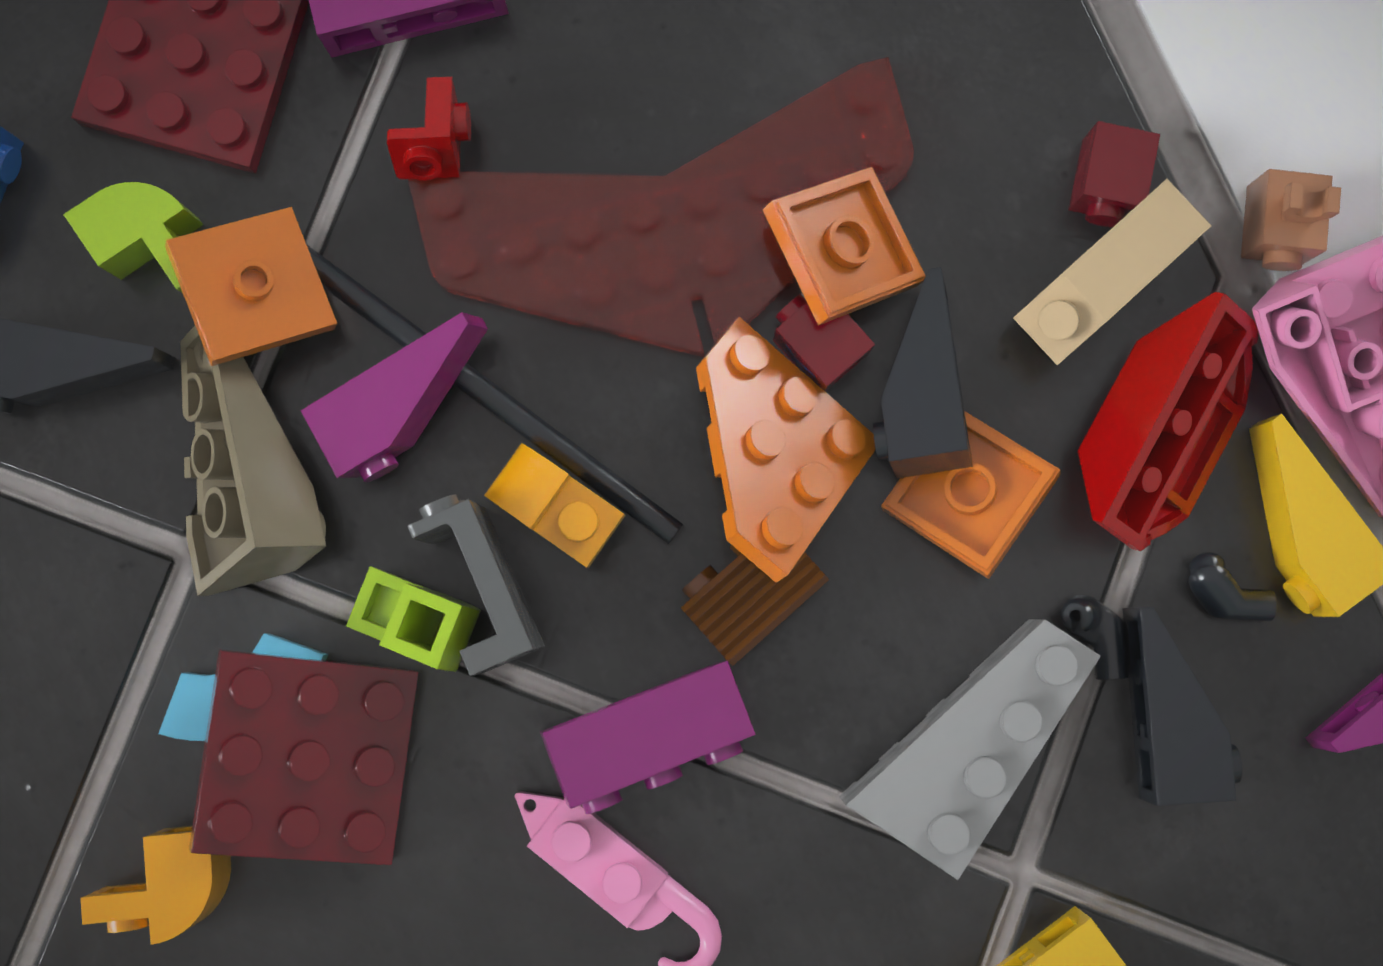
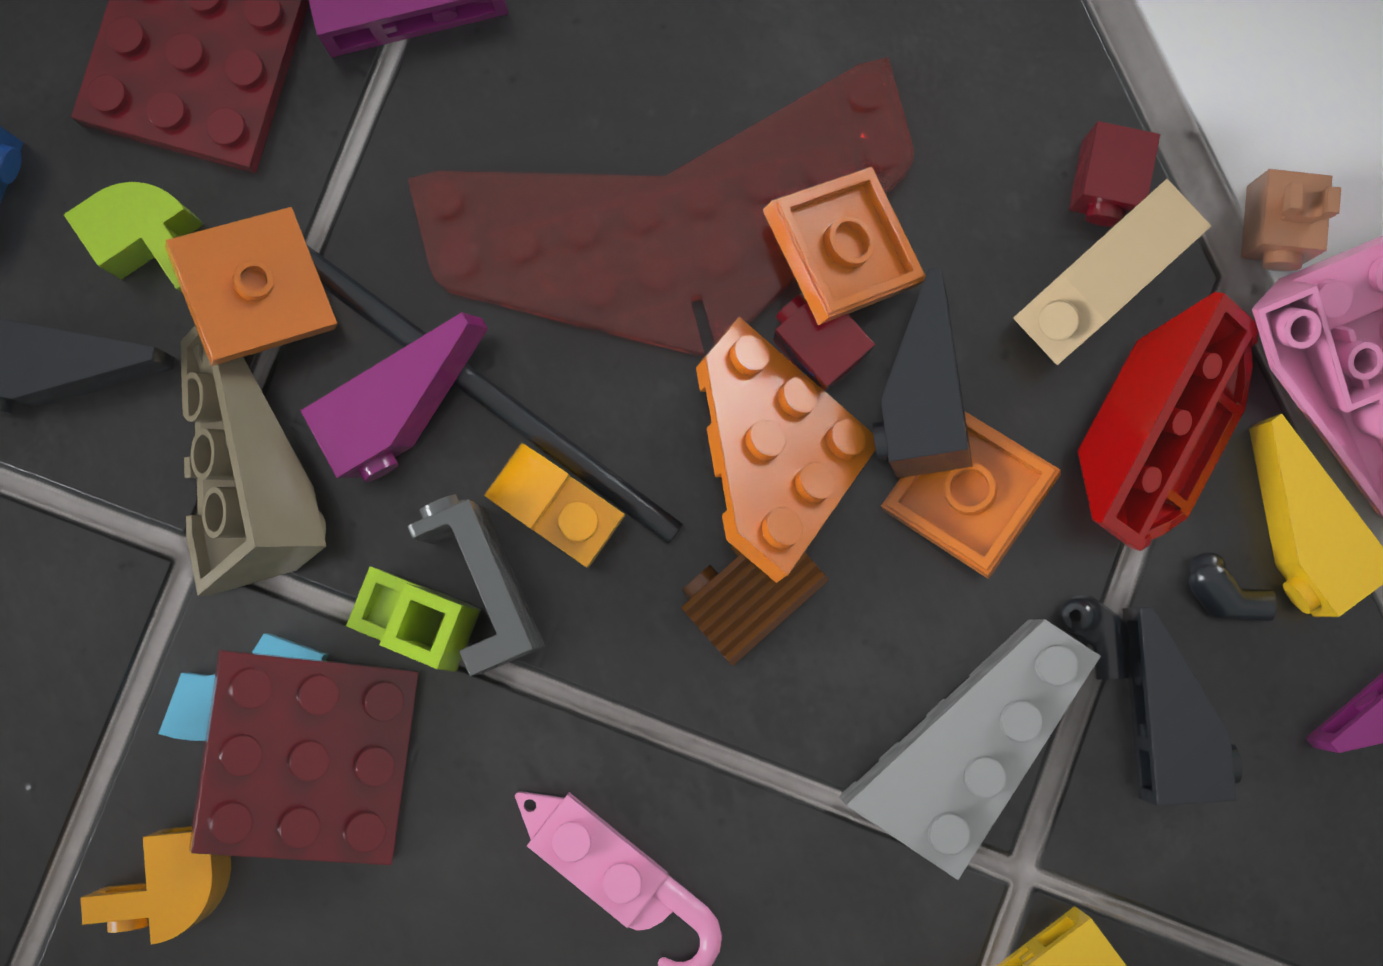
(432, 149): red bracket -> none
(648, 737): magenta brick -> none

